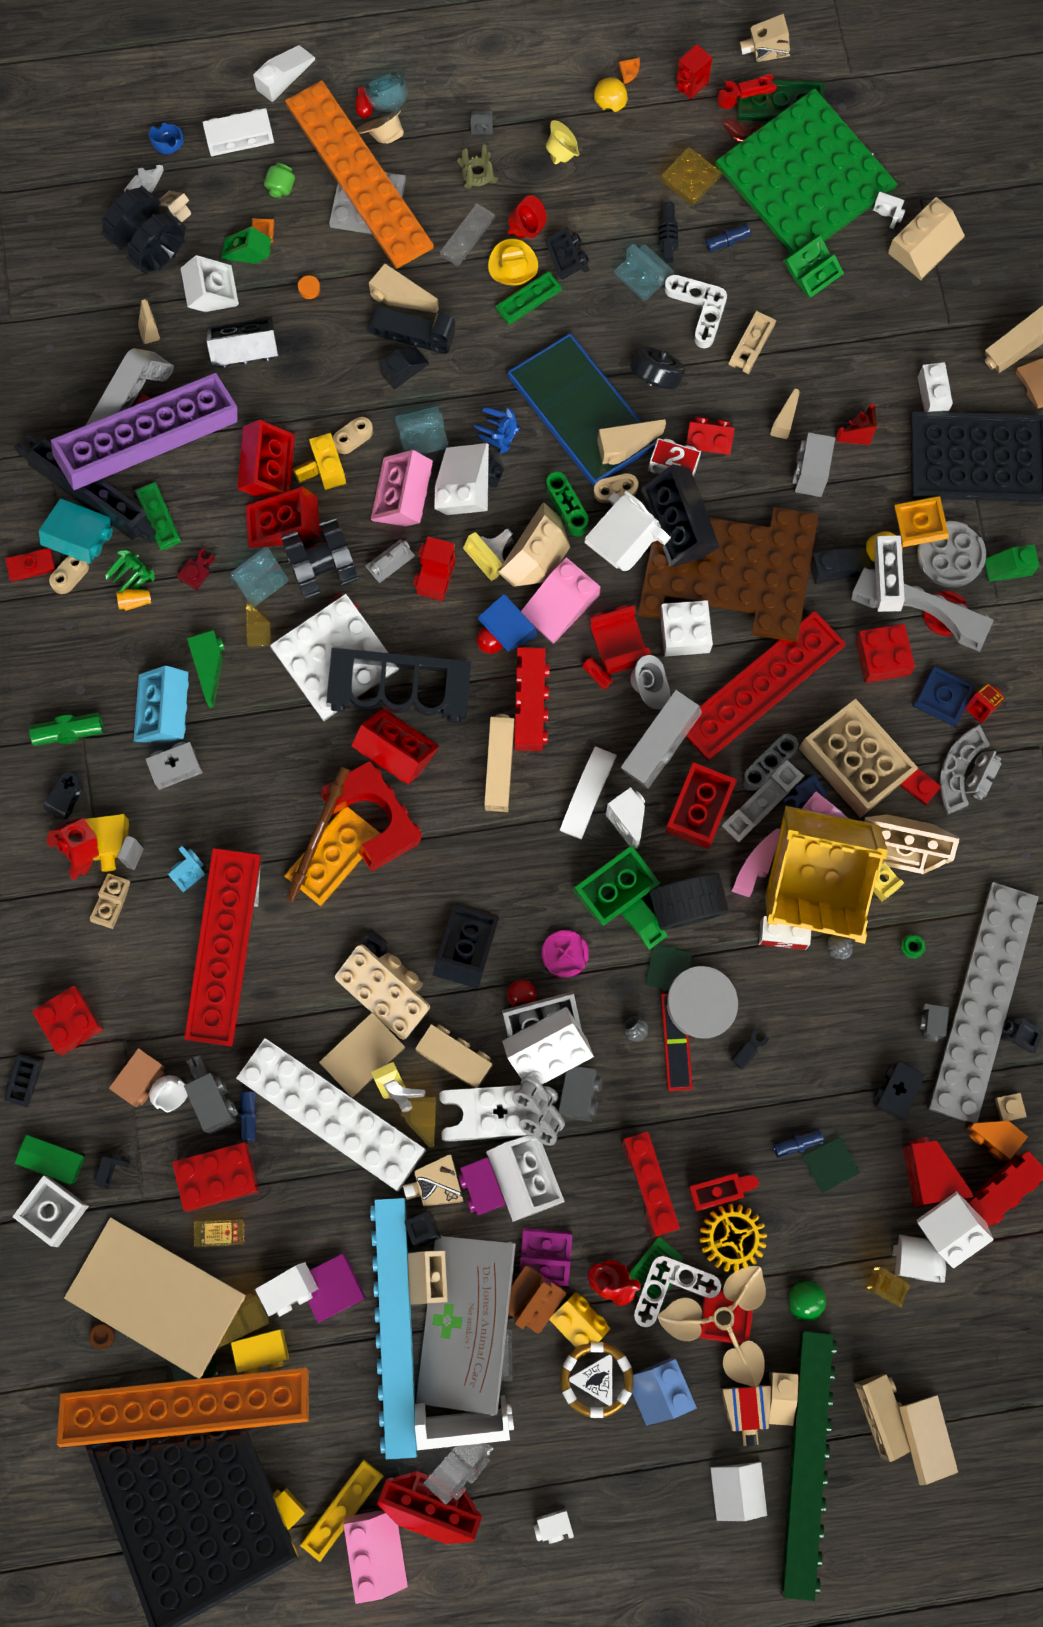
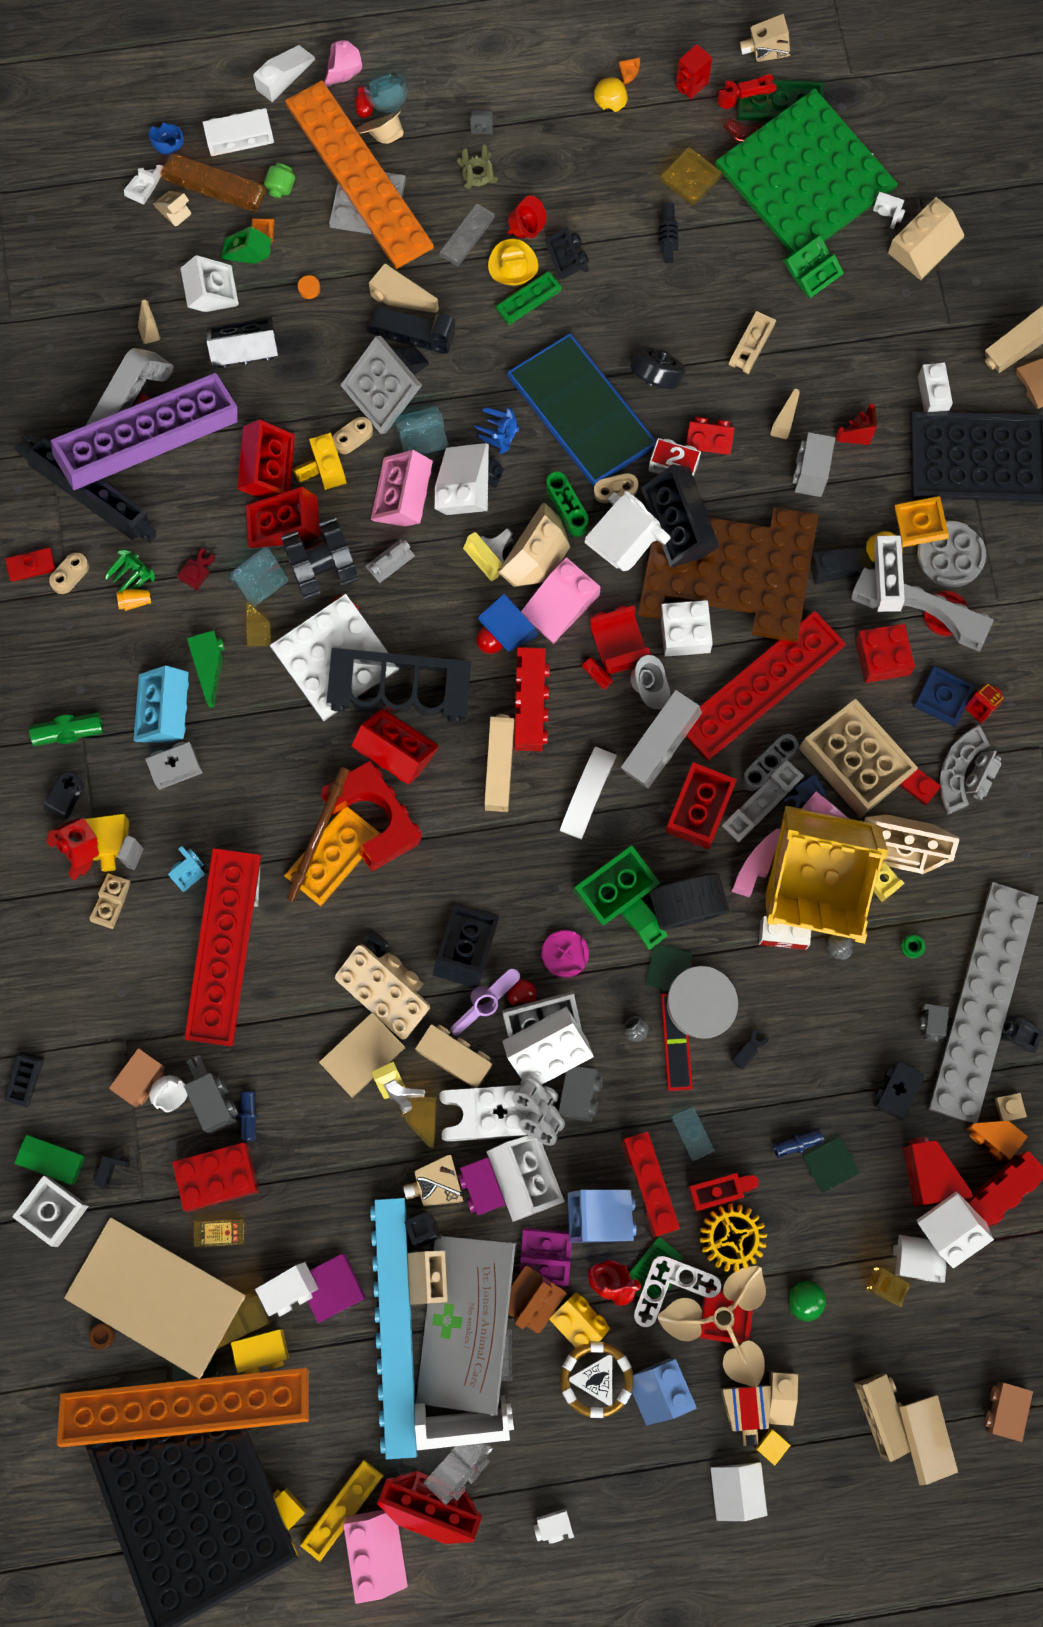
(67, 1020): red brick -> none
(75, 531): teal brick -> none
(136, 223): black piece -> none
(158, 515): green tile -> none
(213, 182): none -> clear orange beam
(331, 1114): white brick -> none
(343, 63): none -> bright pink helmet
(381, 385): none -> light grey plate
(437, 567): red brick -> none
(496, 991): none -> lavender piece
(561, 143): light yellow piece -> none
(601, 1216): none -> medium blue slope
(621, 442): tan slope -> none
(627, 815): white slope -> none
(643, 271): clear light blue bracket -> none
(692, 1134): none -> clear light blue plate
(708, 304): white beam -> none
(728, 237): dark blue pin -> none
(772, 1446): none -> yellow slope
(807, 1467): dark green brick -> none
(1008, 1411): none -> nougat brick
(1012, 563): green slope -> none

